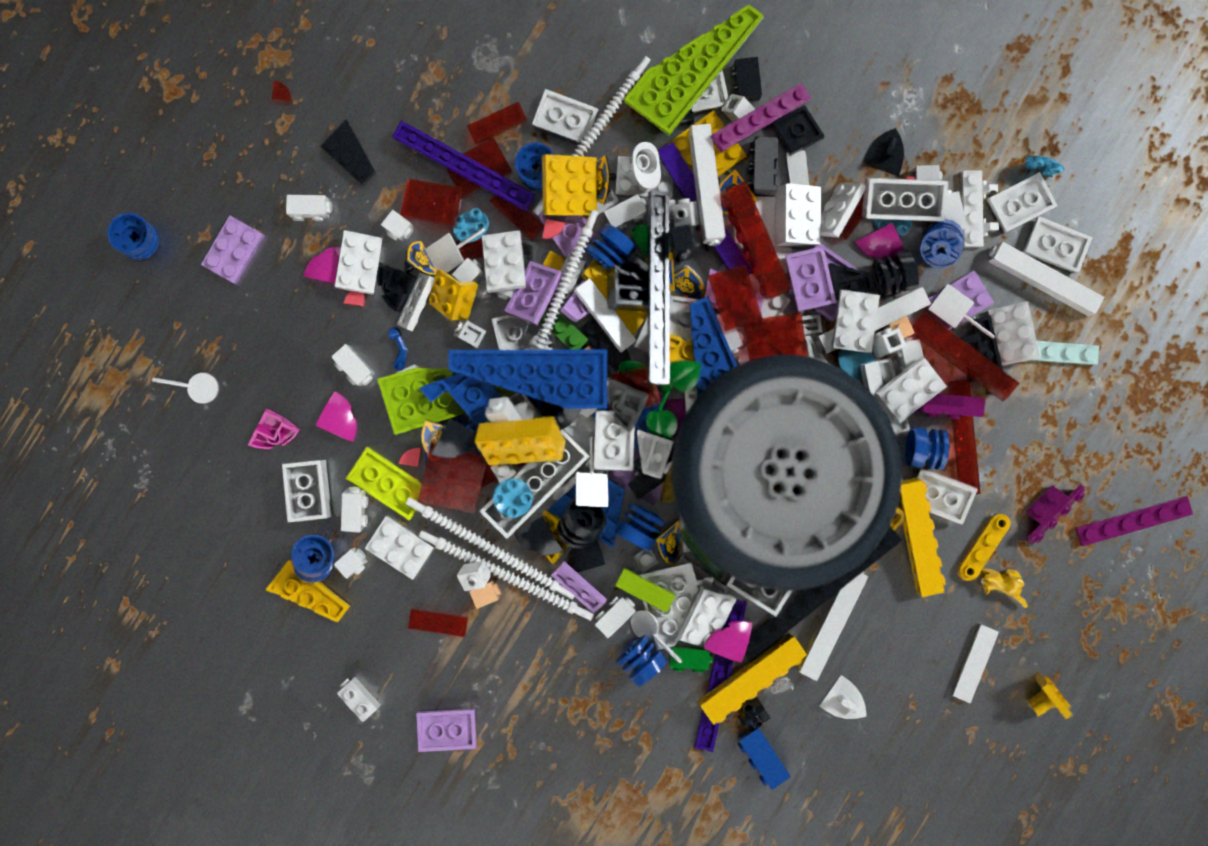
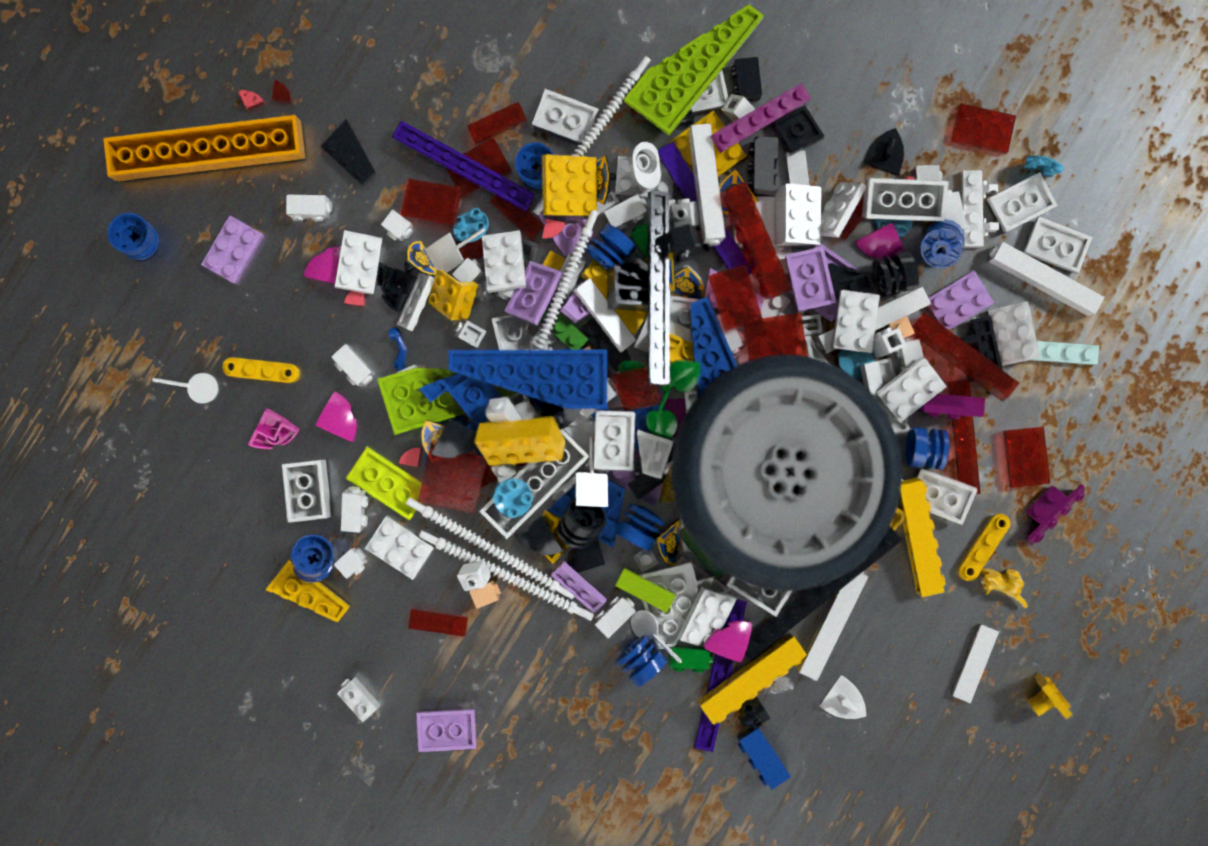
(204, 148): none -> light orange brick
(250, 99): none -> coral tile
(261, 370): none -> yellow plate
(626, 402): dark grey brick -> none
(952, 308): white piece -> none
(983, 128): none -> clear red plate
(1026, 457): none -> clear red plate
(1134, 520): magenta plate -> none

